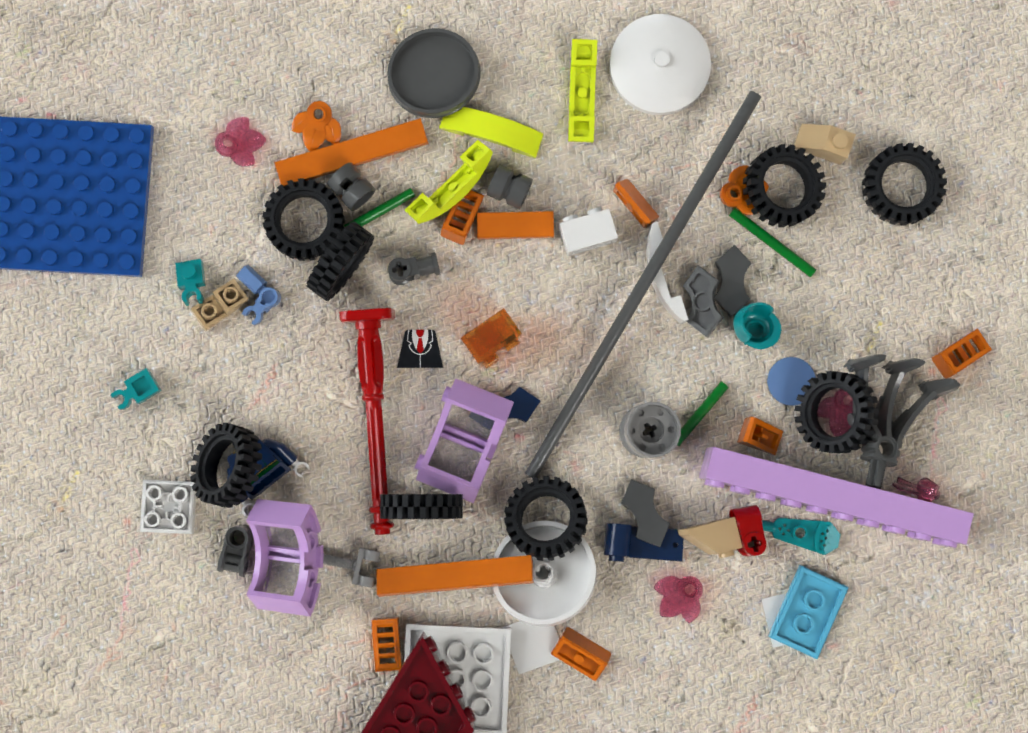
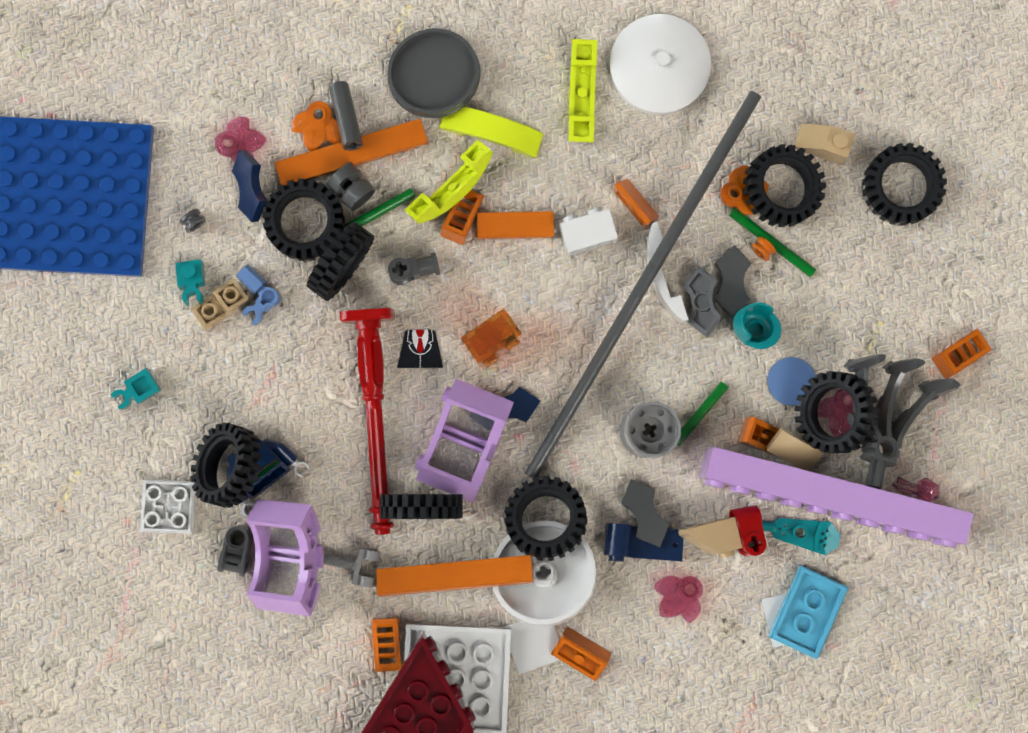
(192, 220): none -> dark grey bush
(251, 198): none -> dark blue tile
(345, 116): none -> dark grey piece
(510, 187): dark grey wheel -> none
(763, 248): none -> orange bush
(793, 450): none -> tan slope

